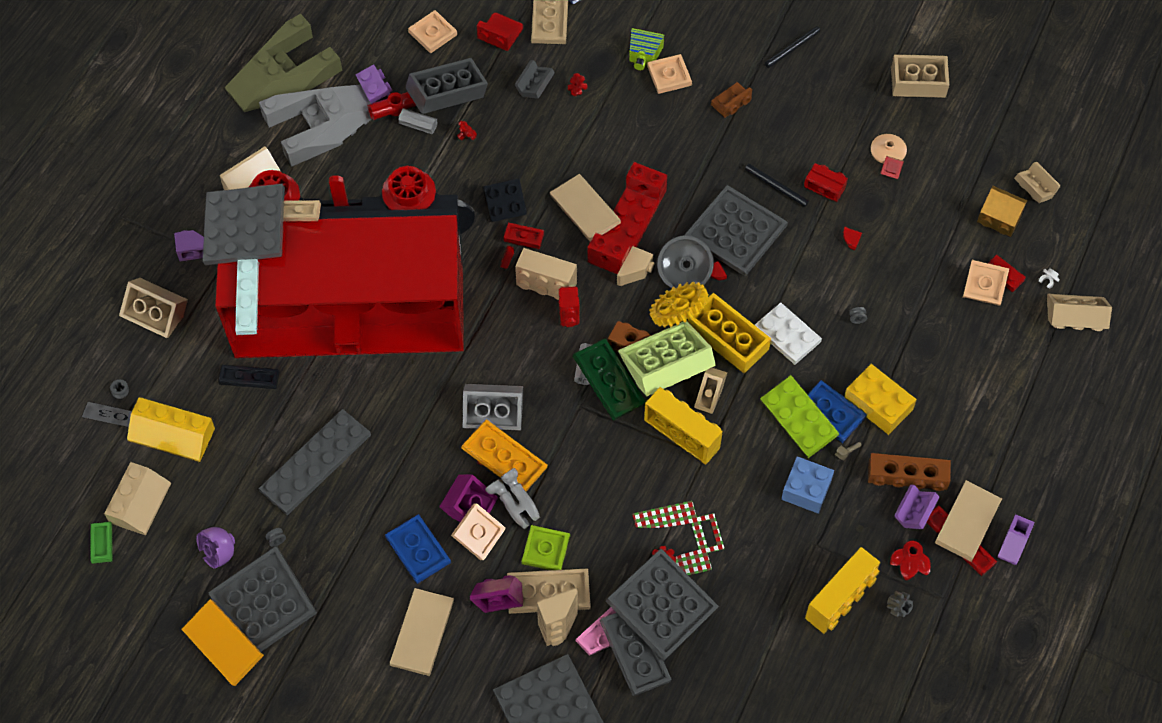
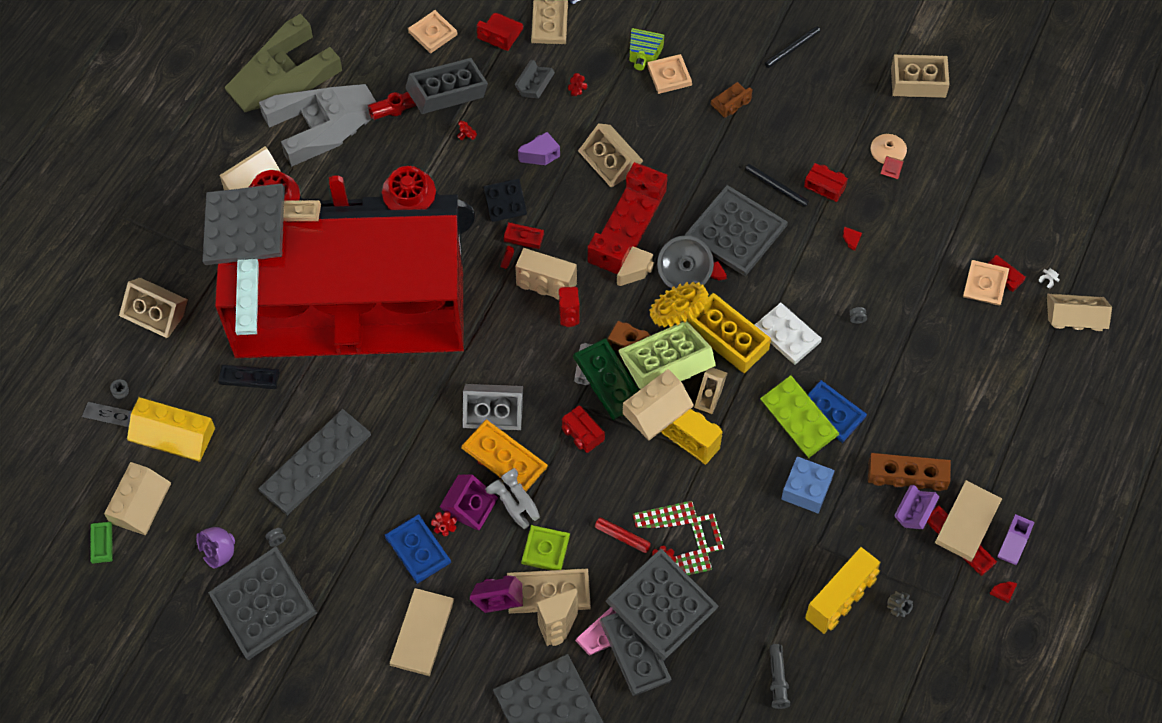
(189, 245): medium lavender slope -> none
(222, 642): light orange tile -> none
(373, 83): medium lavender bracket -> none
(417, 121): light grey axle -> none
(444, 523): none -> red plant
(478, 531): light nougat plate -> none
(540, 150): none -> medium lavender slope
(582, 429): none -> red brick
(585, 207): tan tile -> none
(609, 154): none -> tan slope
(622, 535): none -> red axle
(657, 404): none -> tan slope
(778, 685): none -> dark grey pin
(843, 453): dark tan hand -> none
(880, 398): yellow brick -> none
(911, 563): red plate -> none
(1001, 211): pearl gold slope -> none
(1004, 591): none -> red tile
(1038, 183): tan bracket -> none

